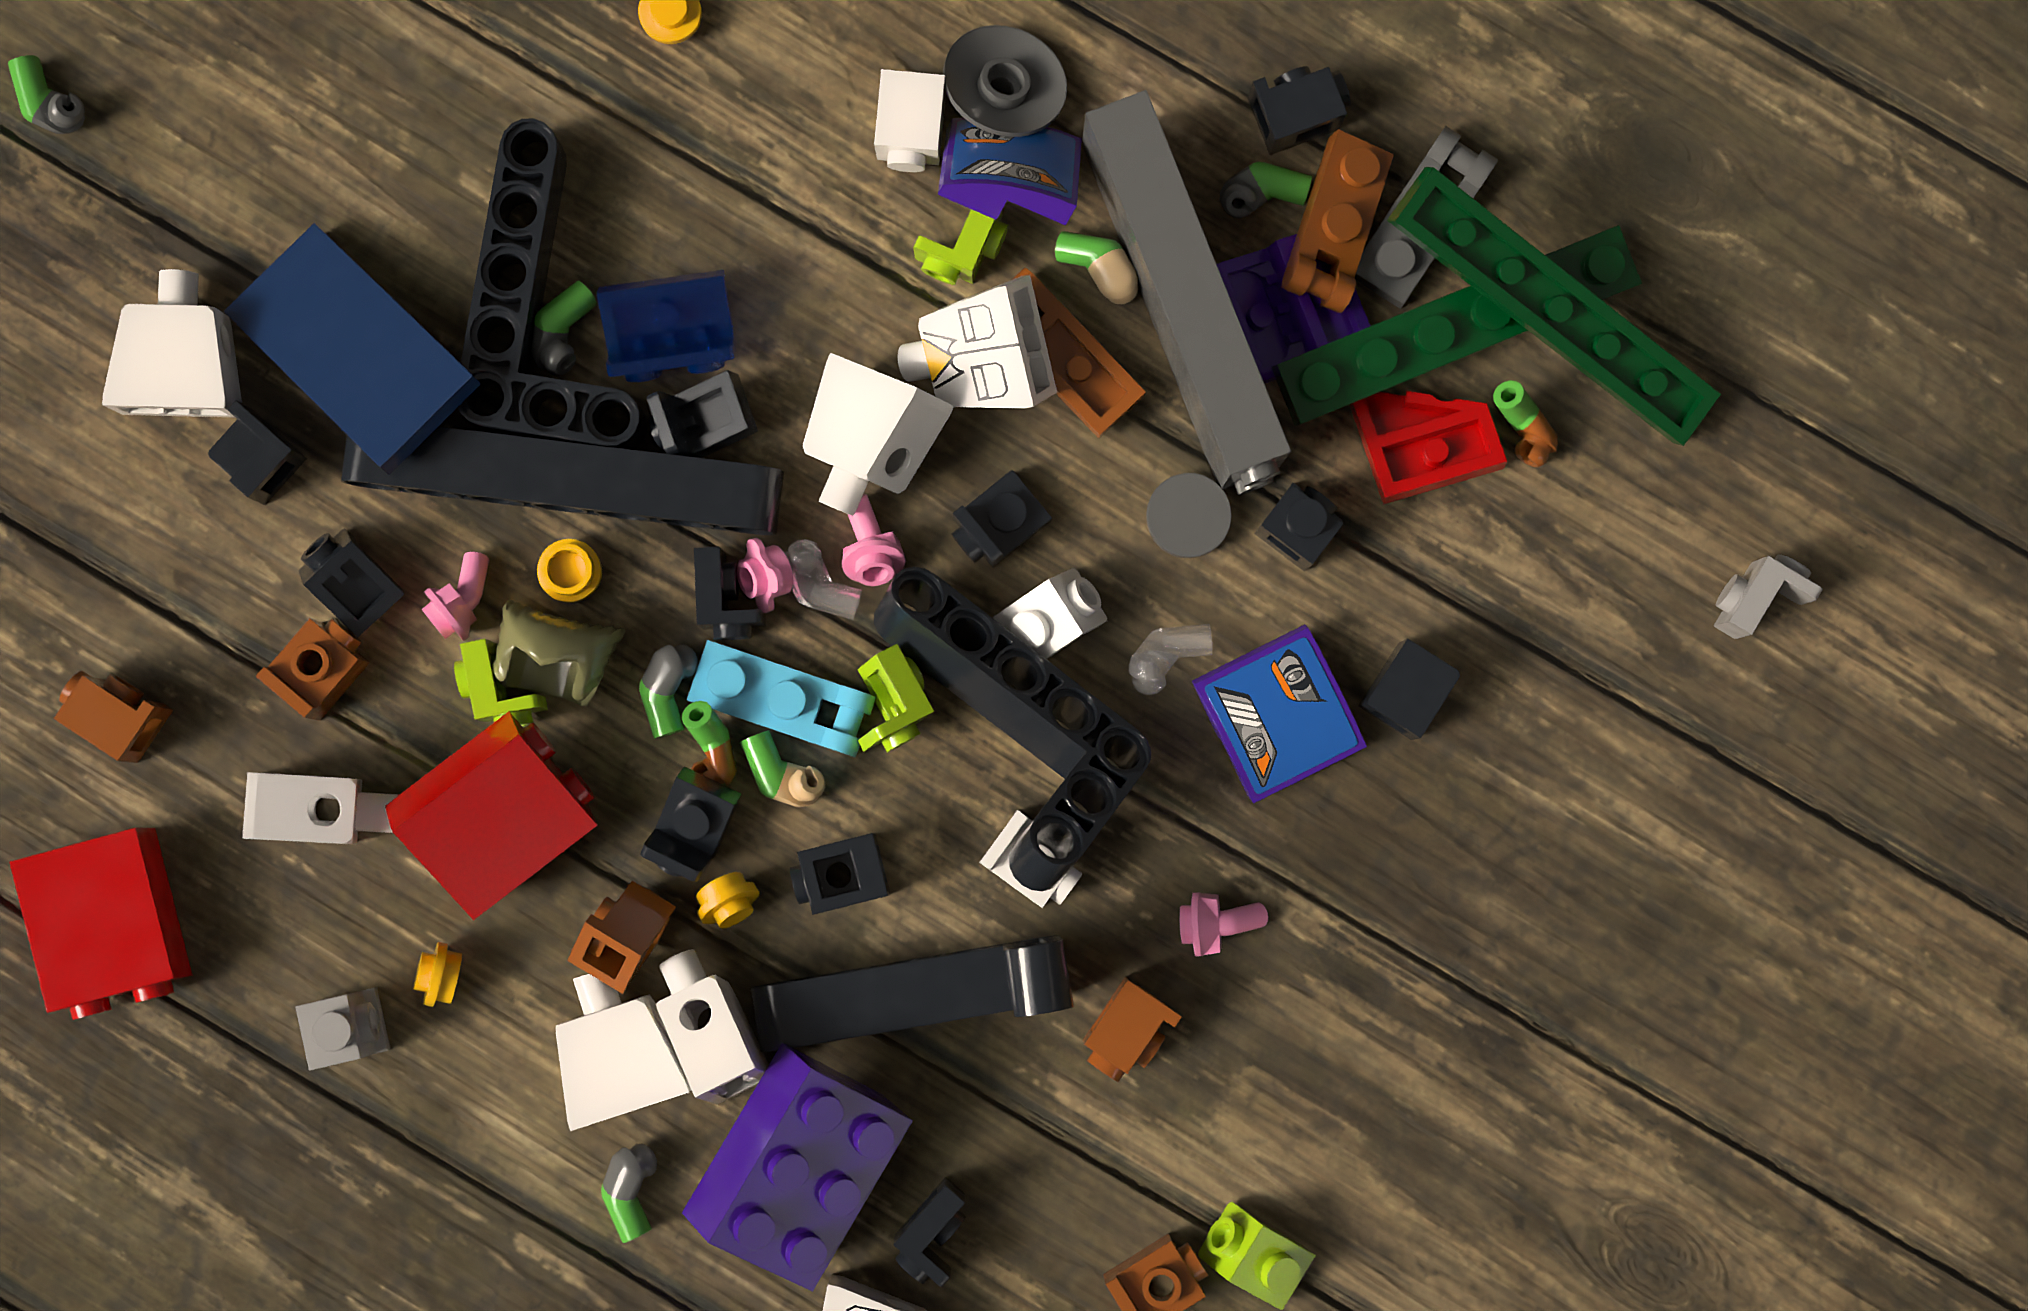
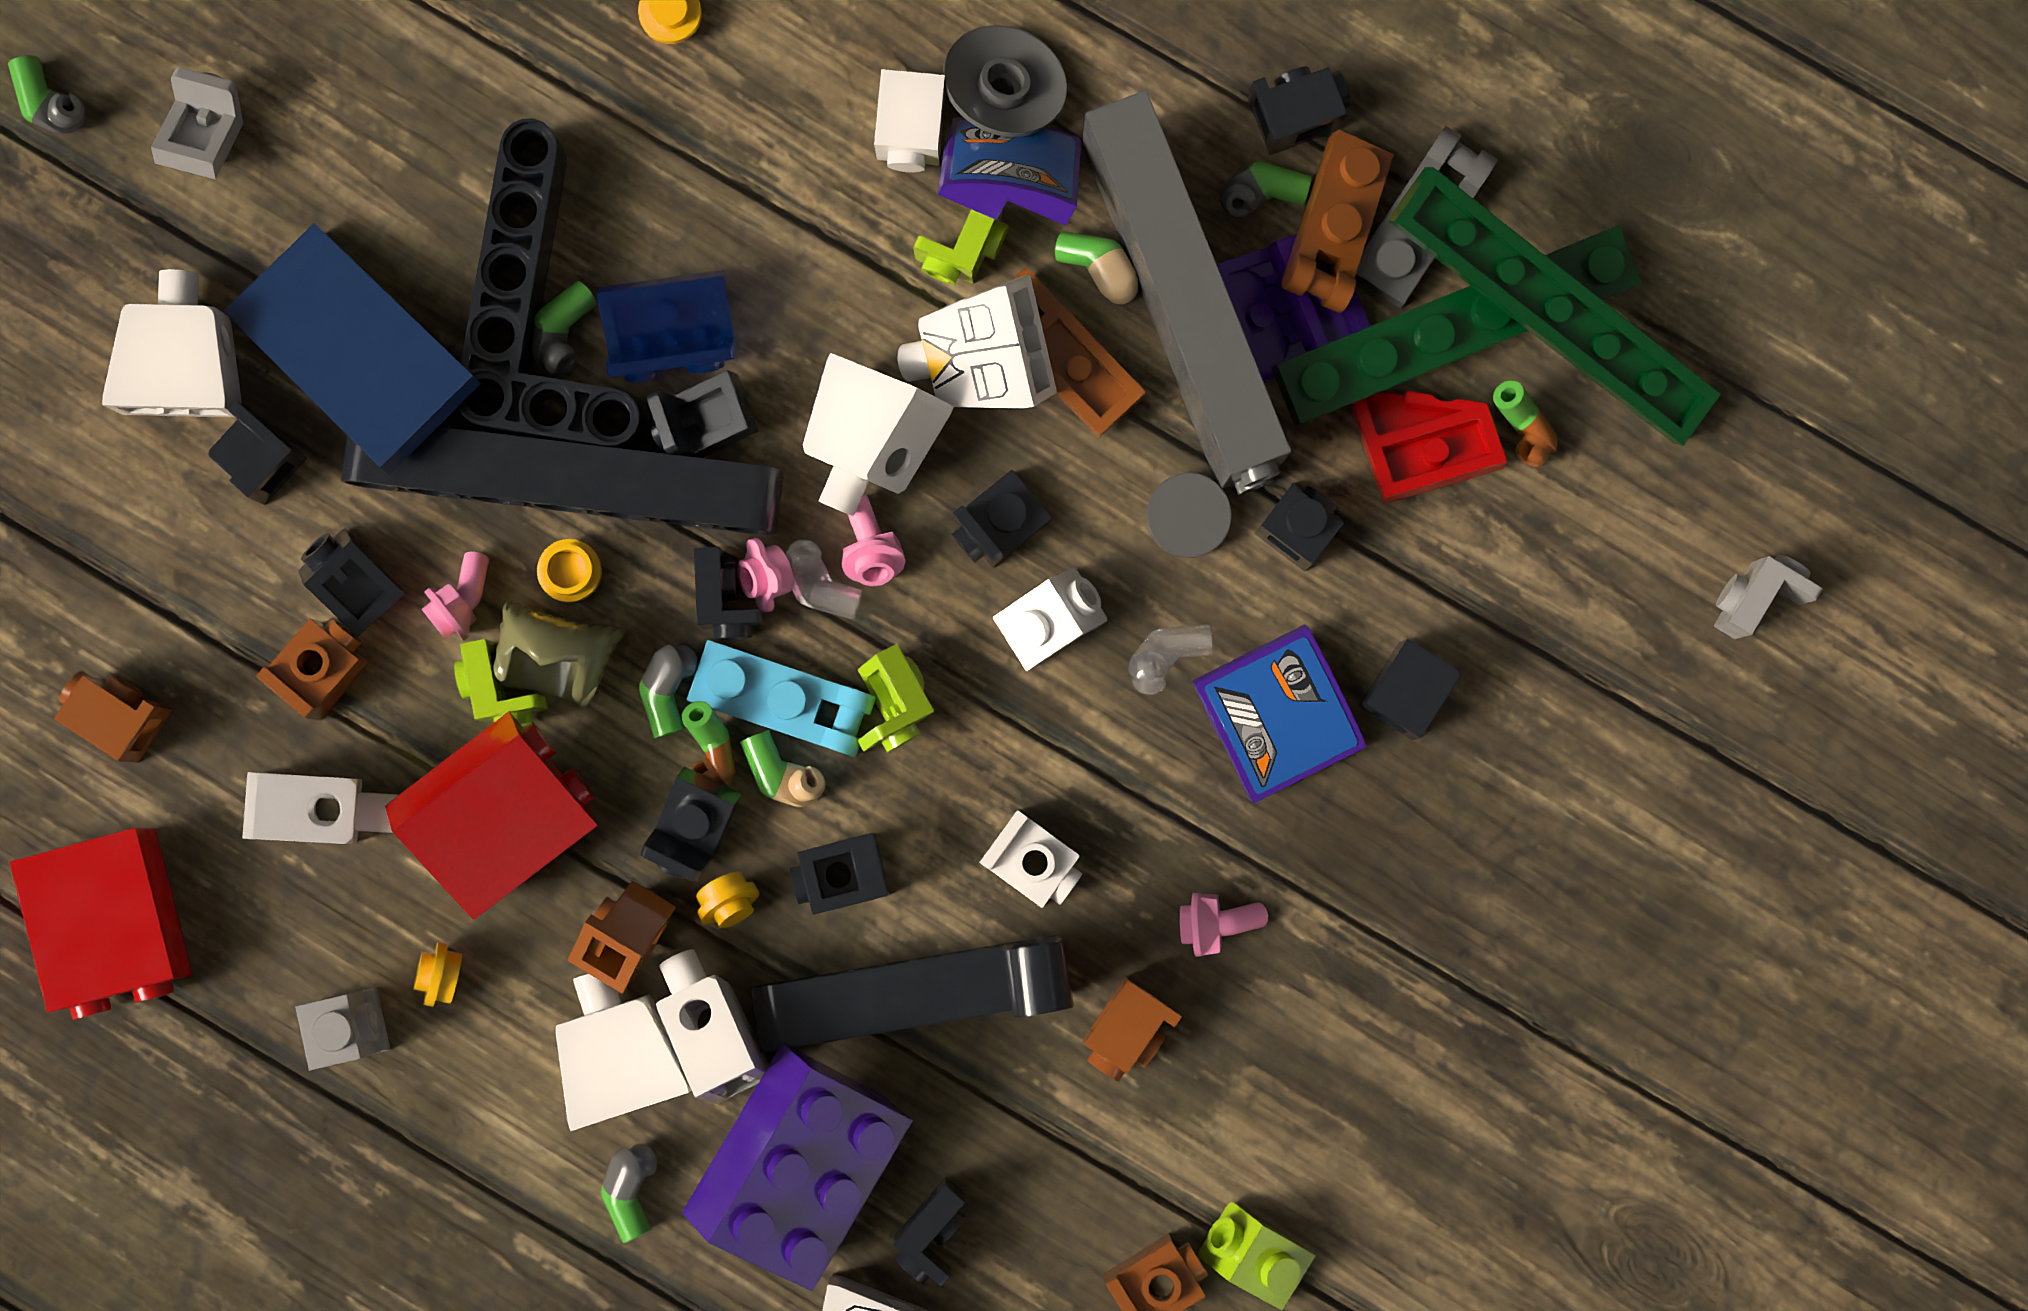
(199, 124): none -> light grey bracket
(1023, 714): black beam -> none

